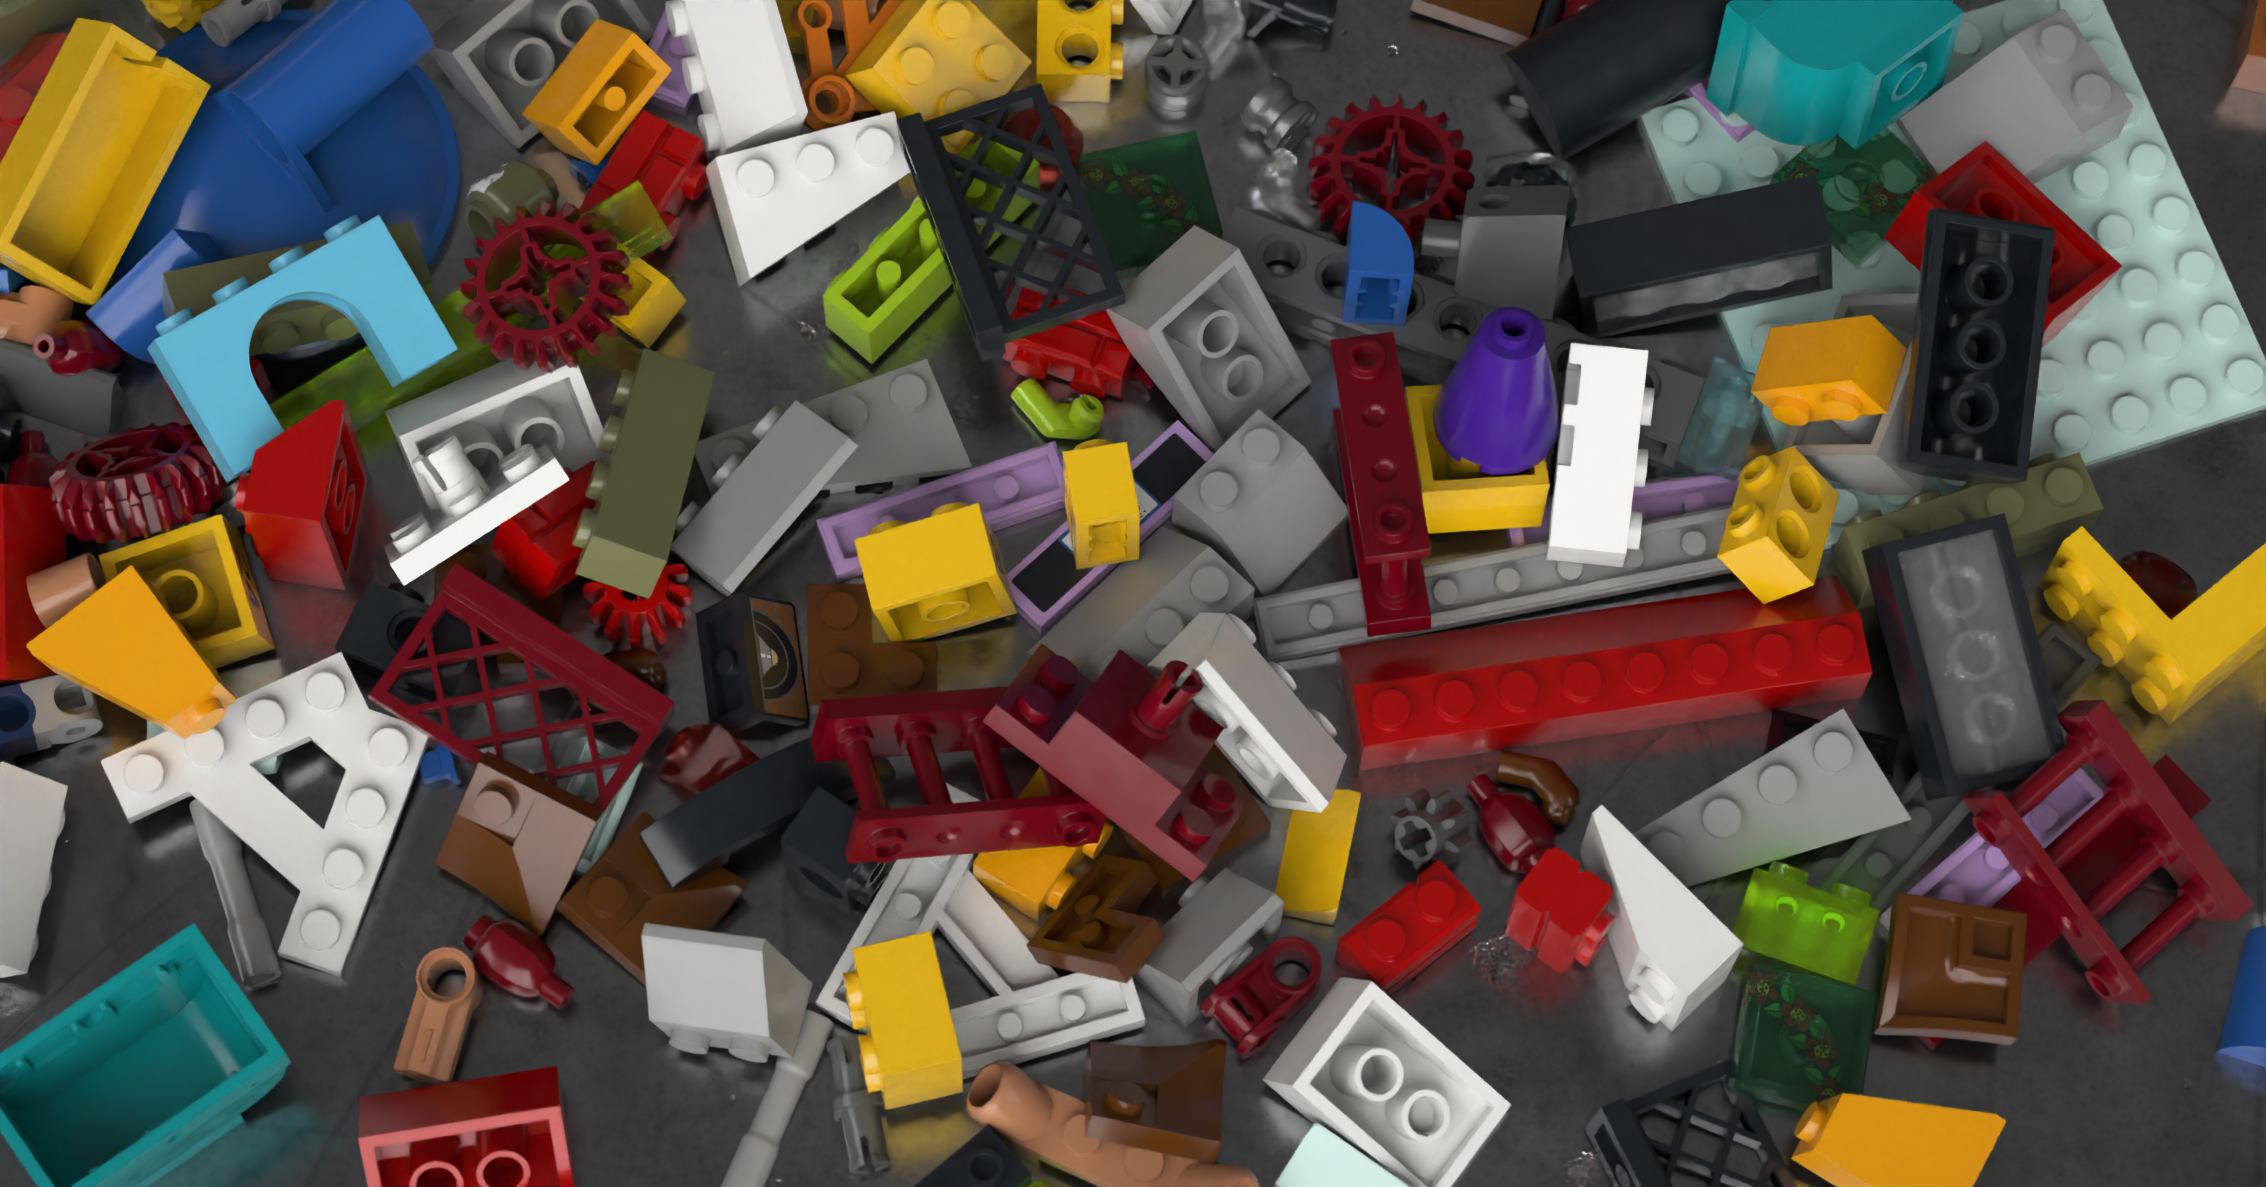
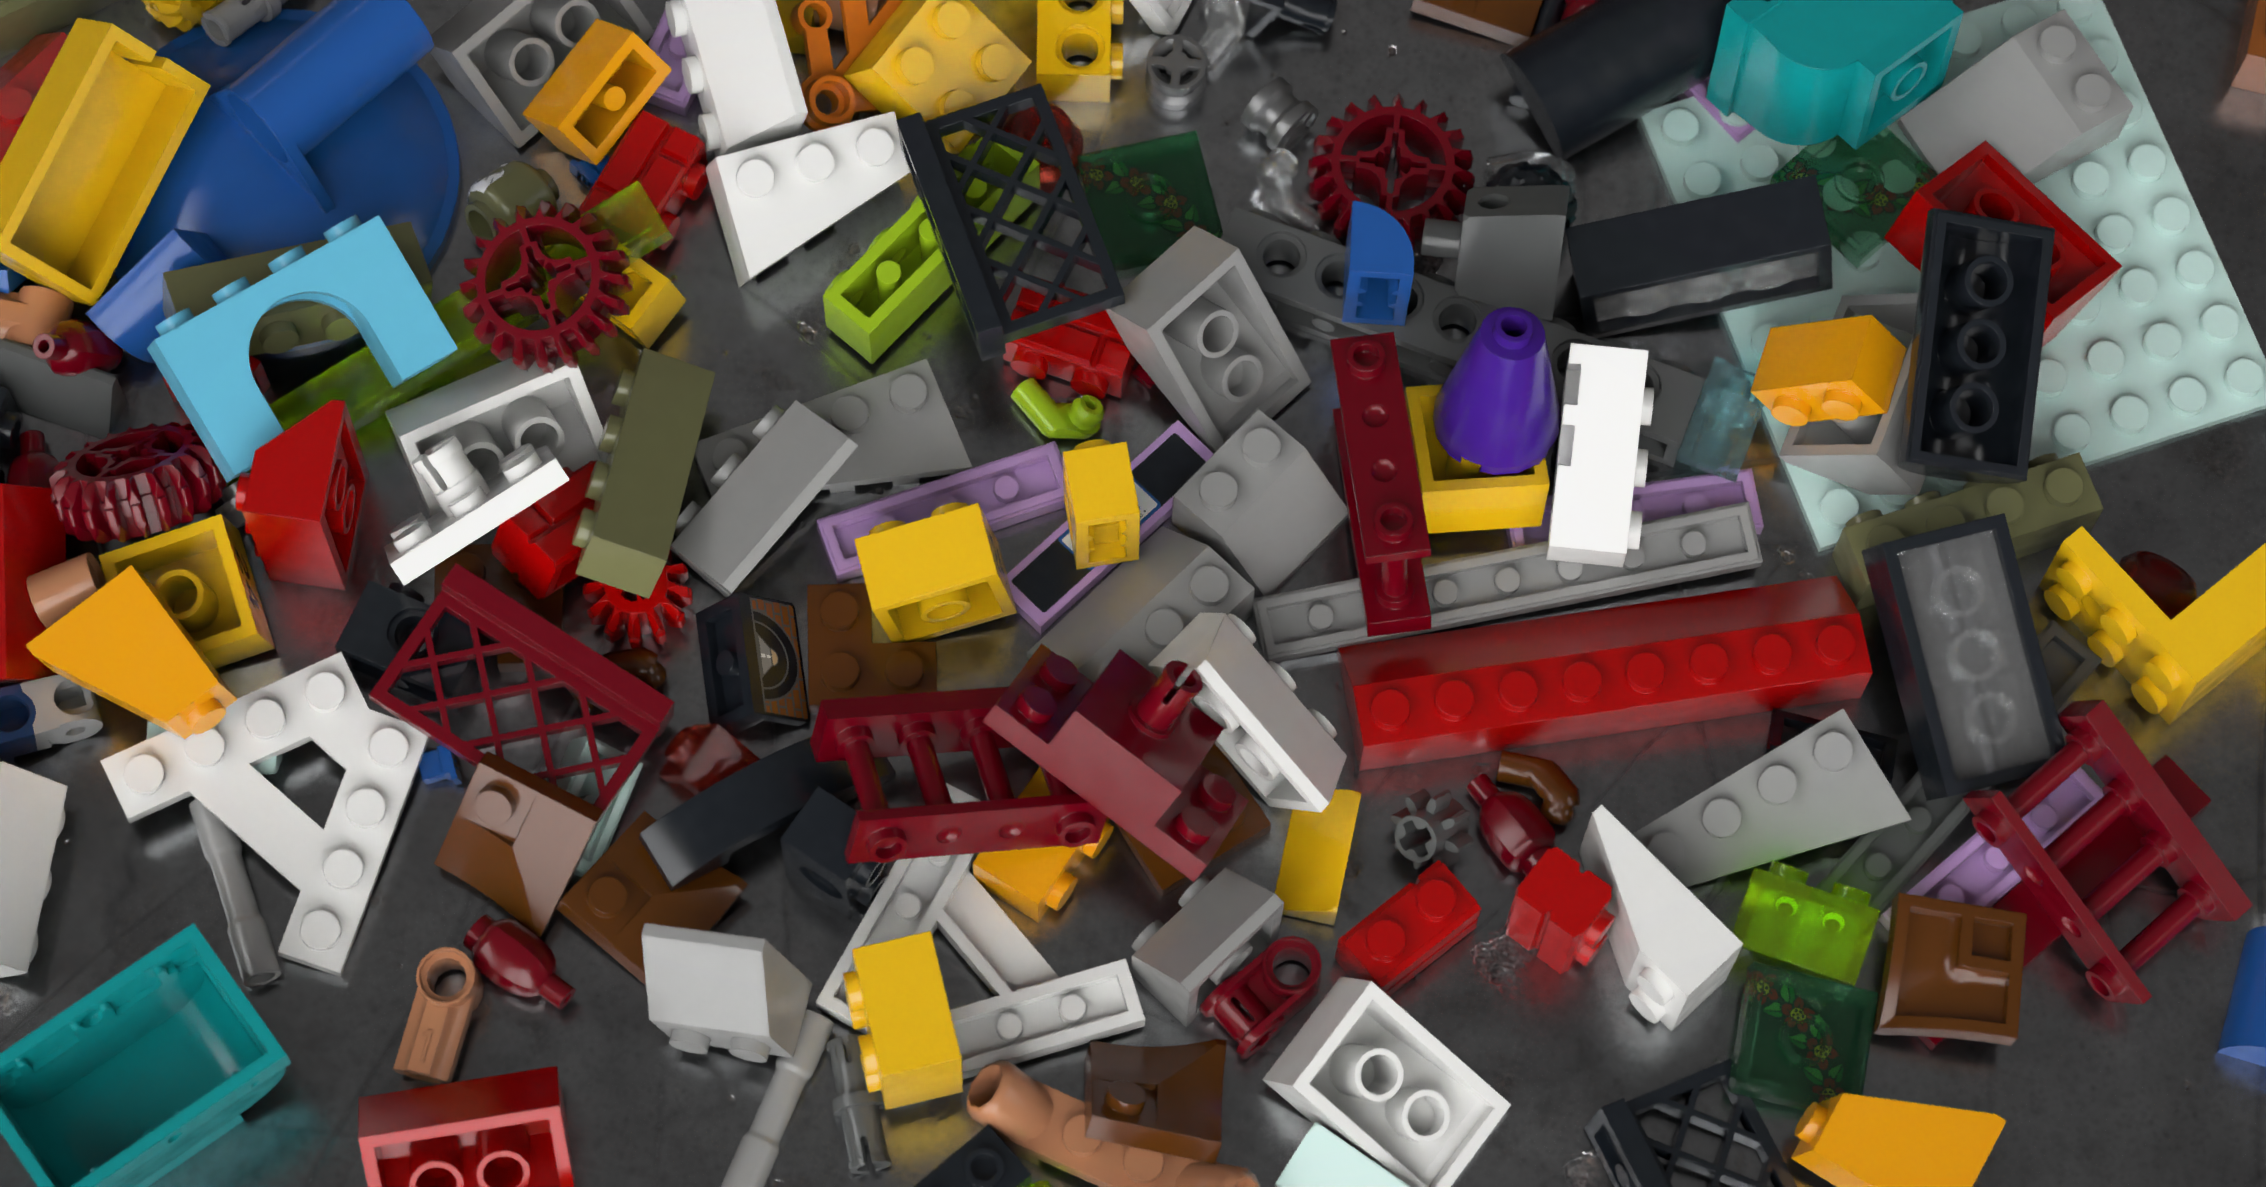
(1097, 925): reddish brown plate -> none
(1778, 525): yellow brick -> none

